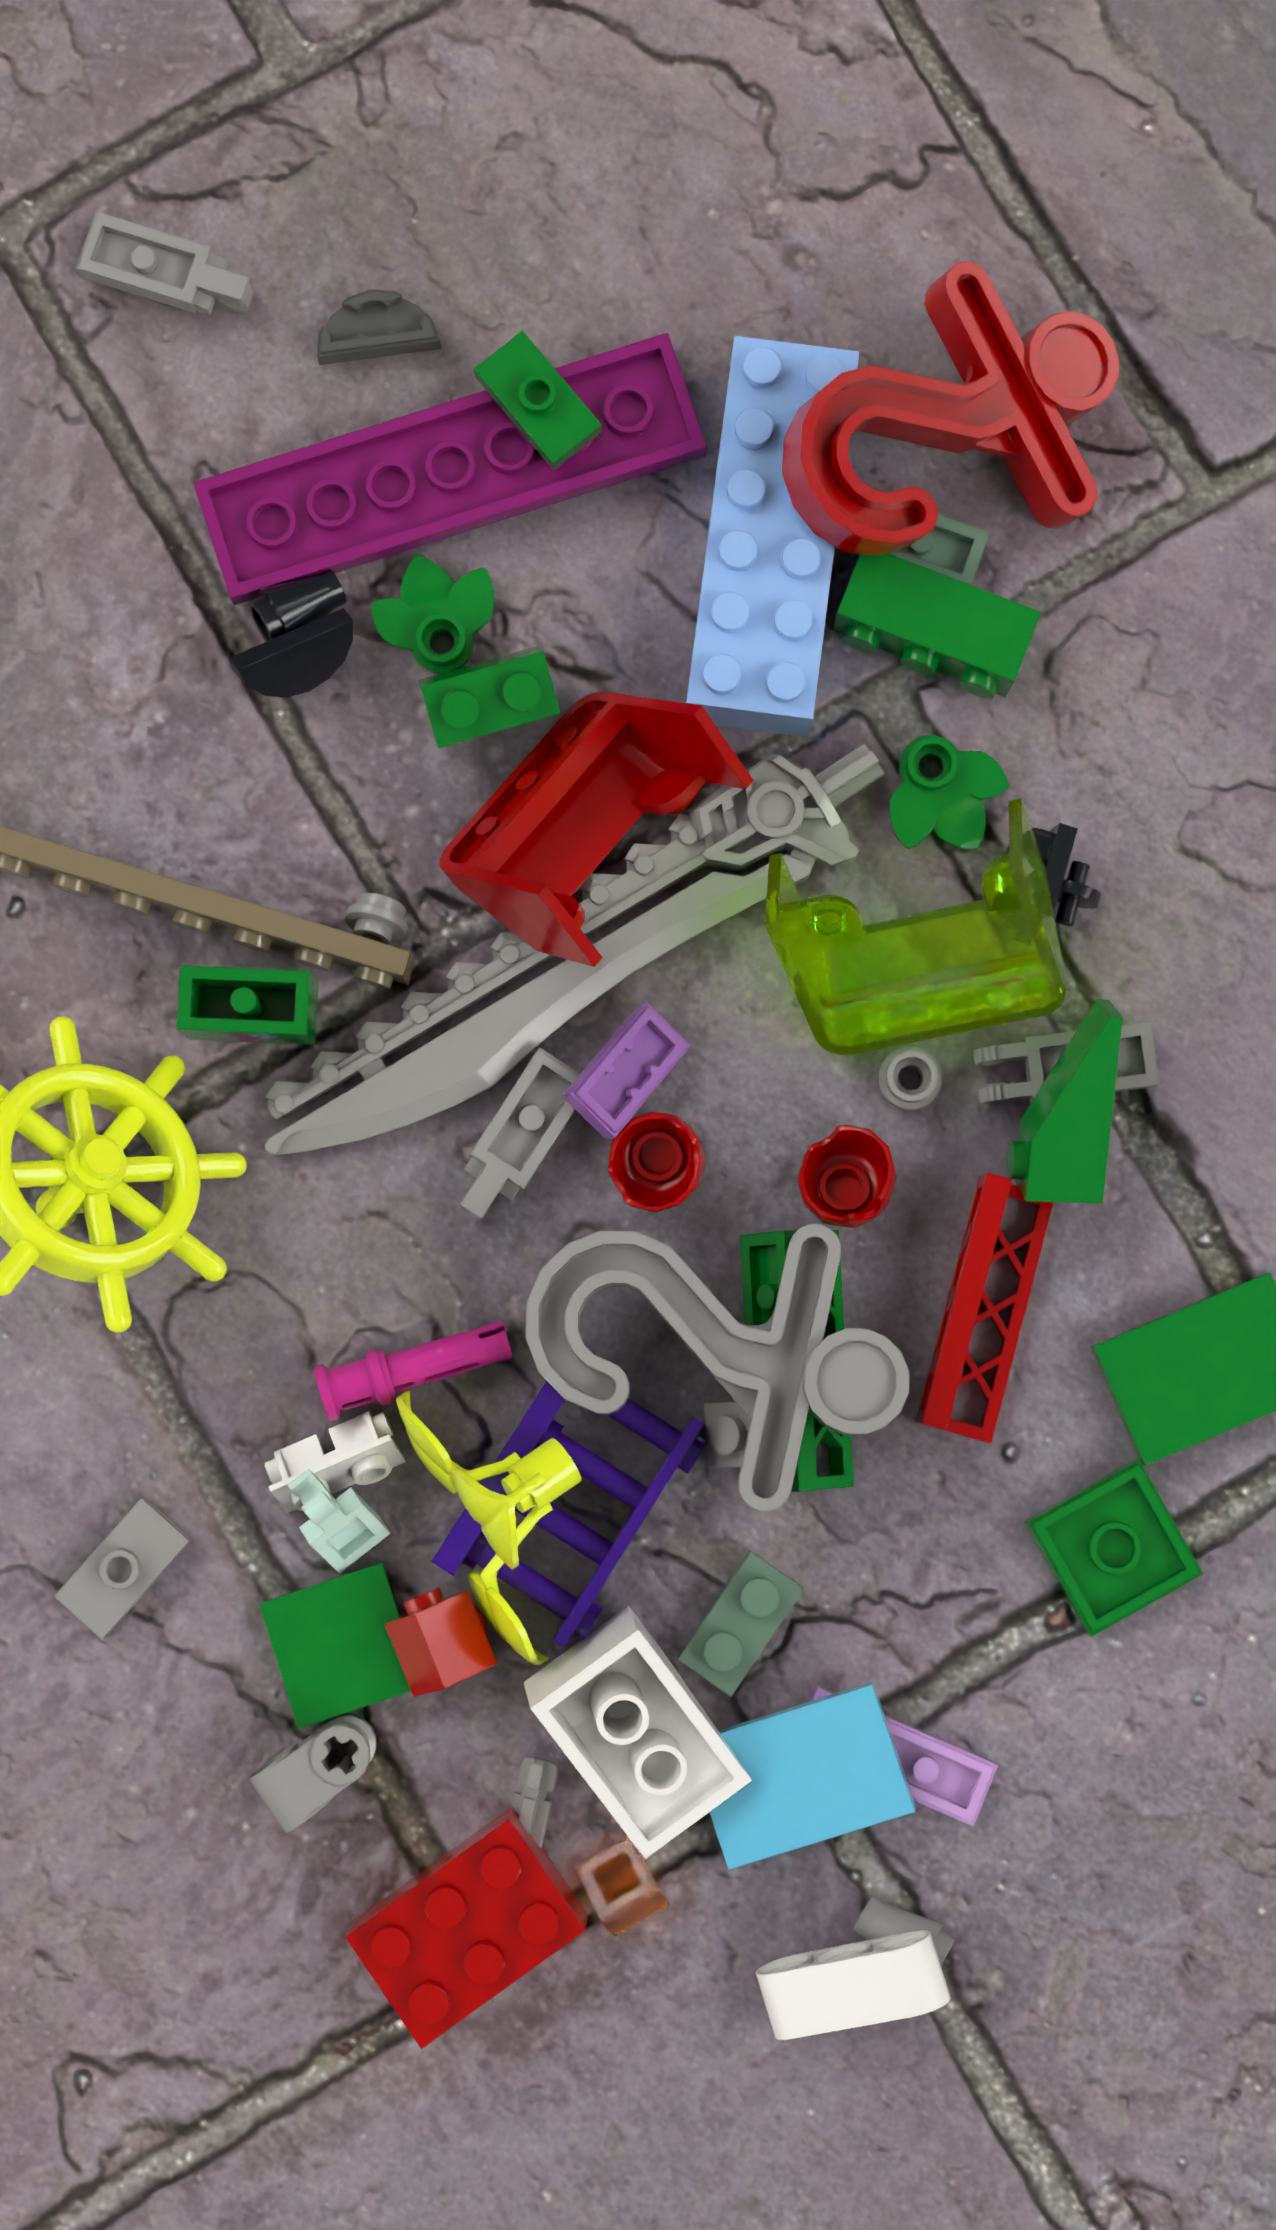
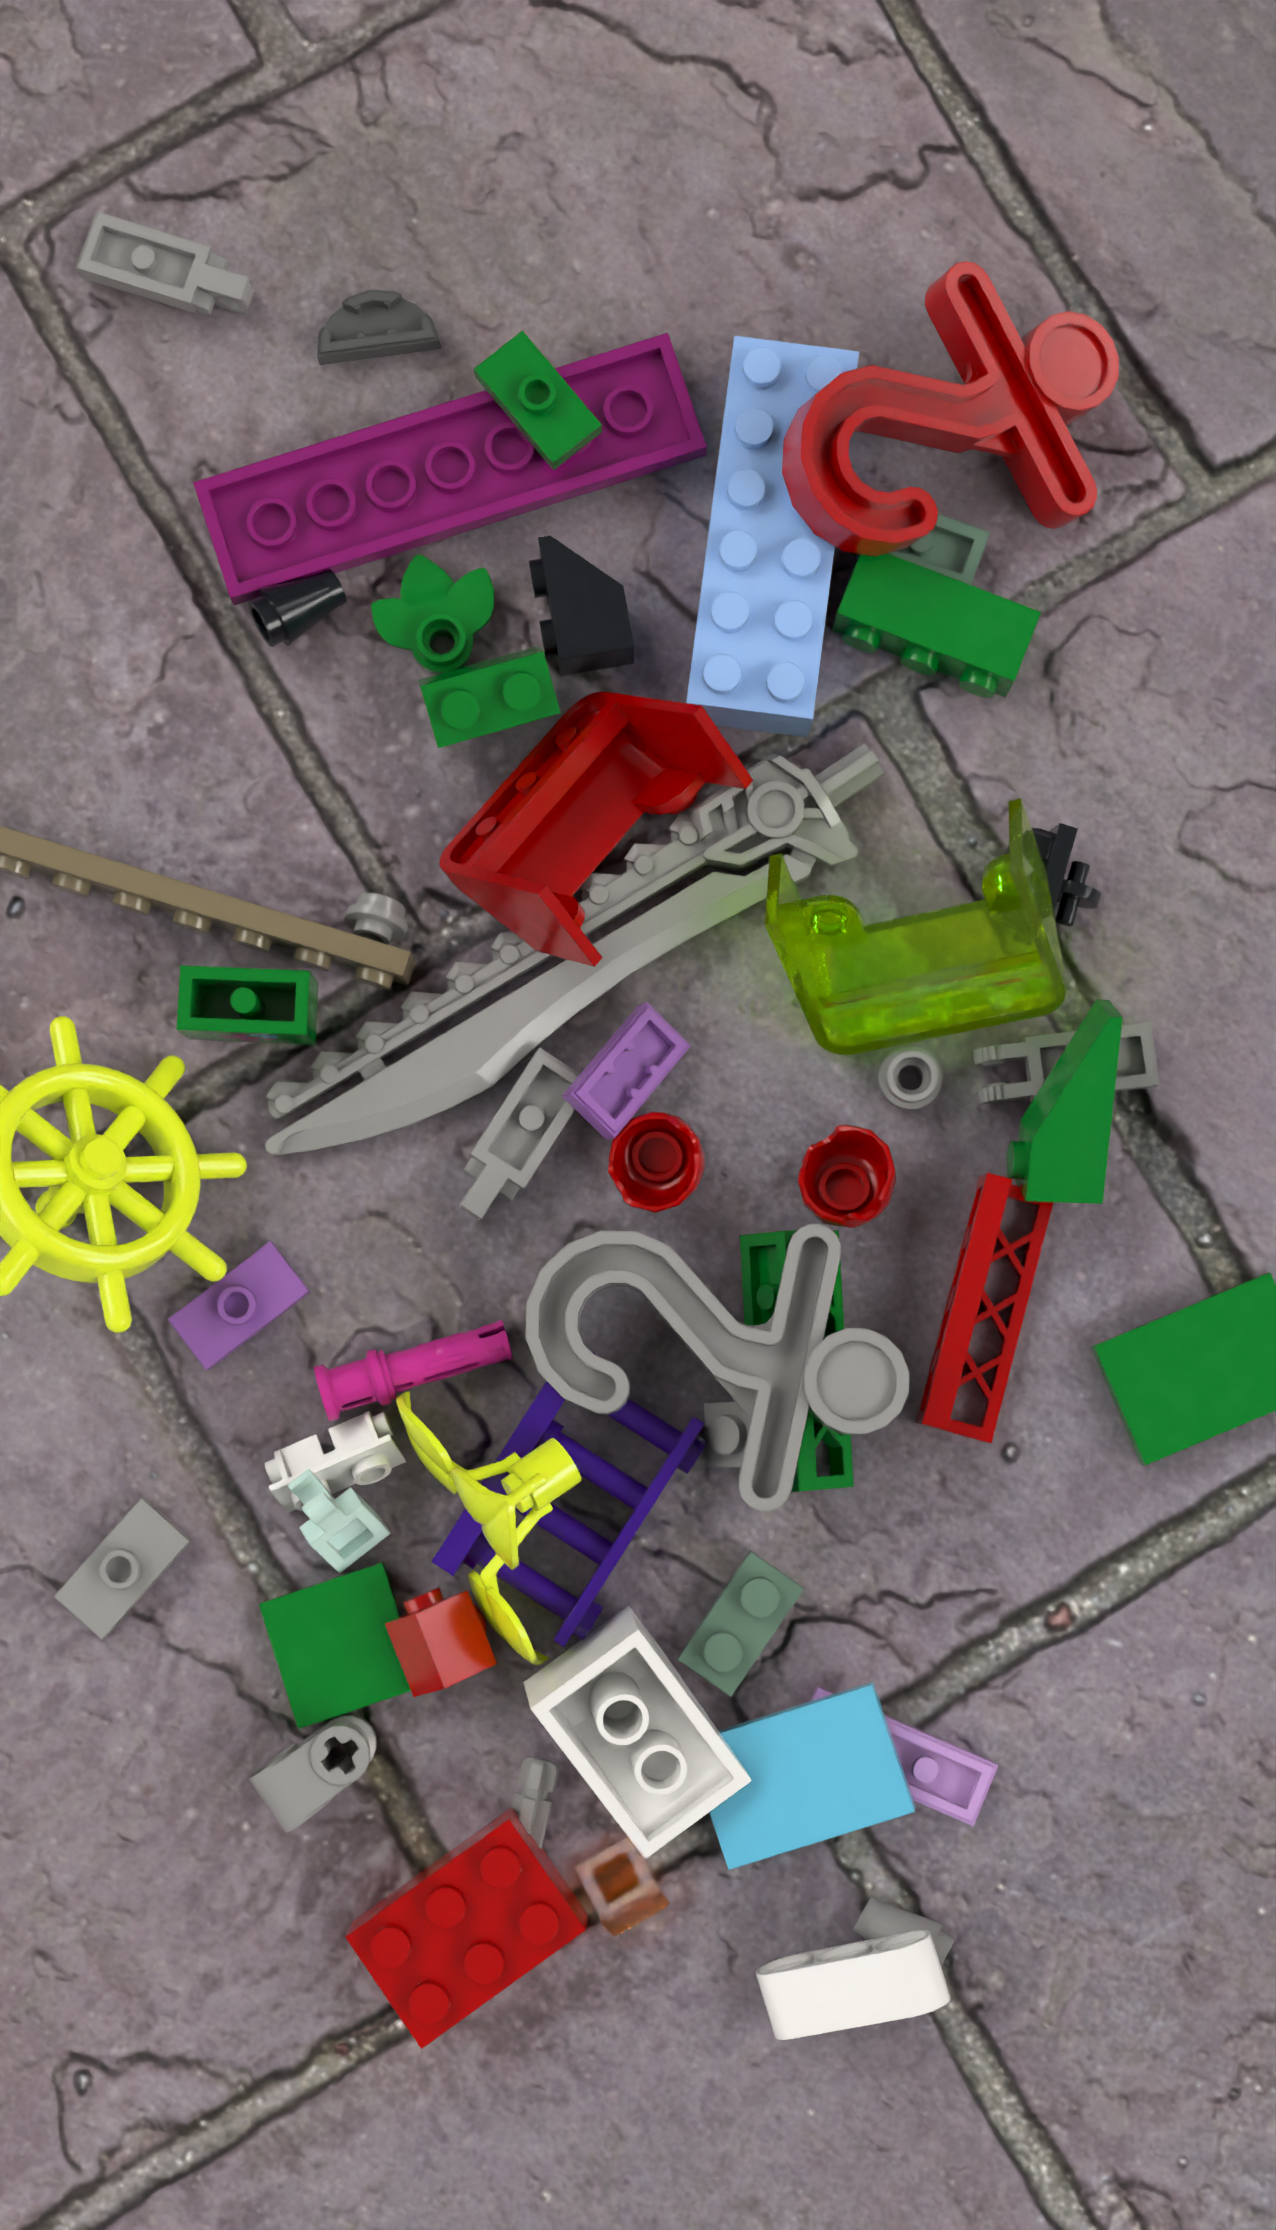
(239, 1305): none -> medium lavender plate
(298, 658): black tile -> none
(586, 611): none -> black slope
(948, 803): green plate -> none
(1113, 1547): green tile -> none

